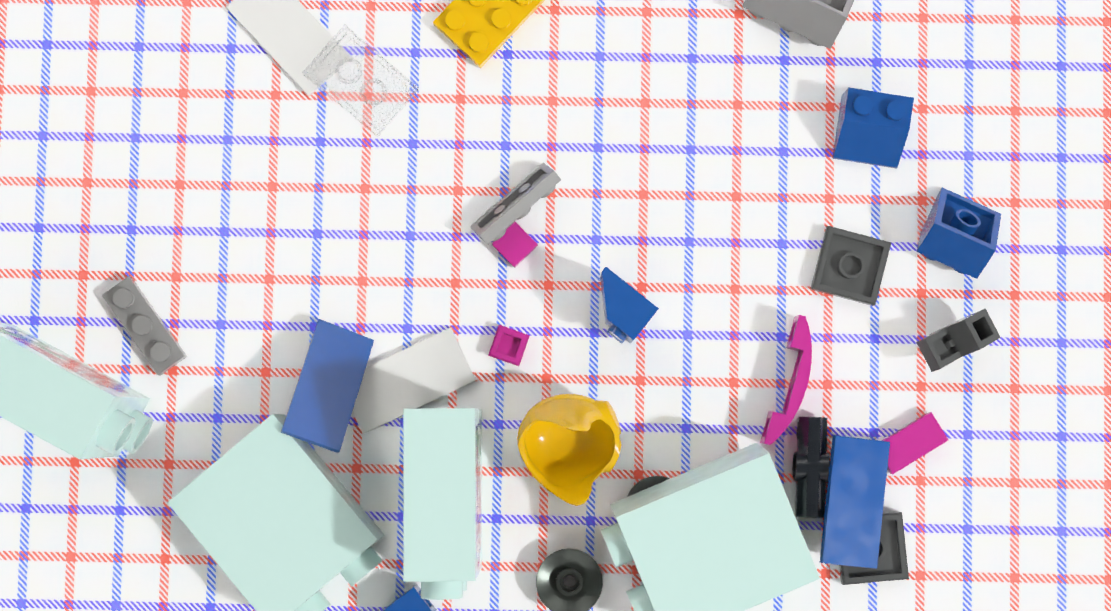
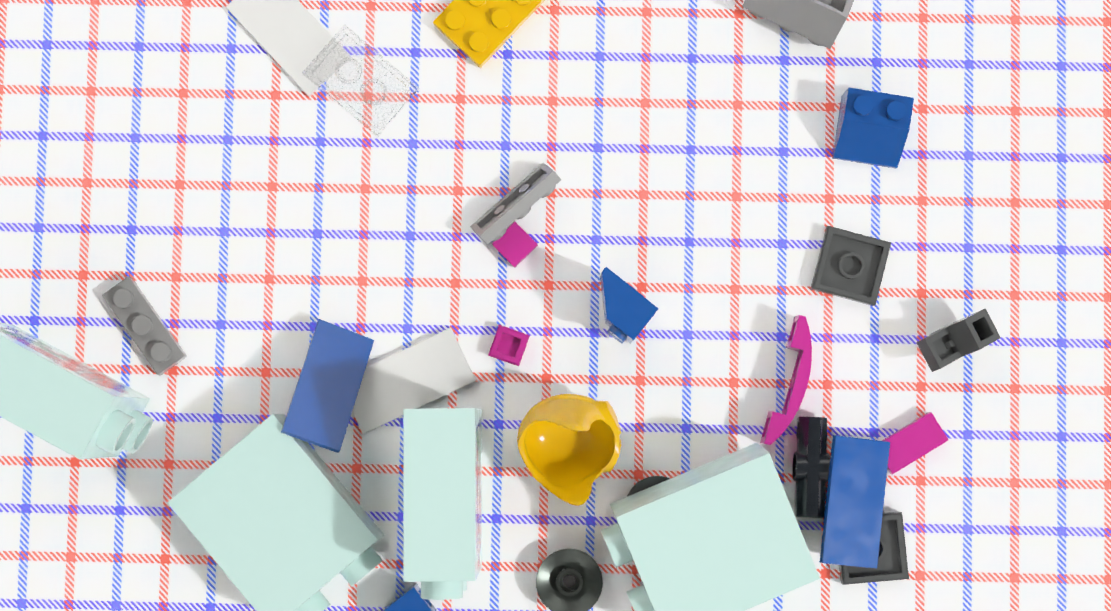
(960, 233): blue slope -> none

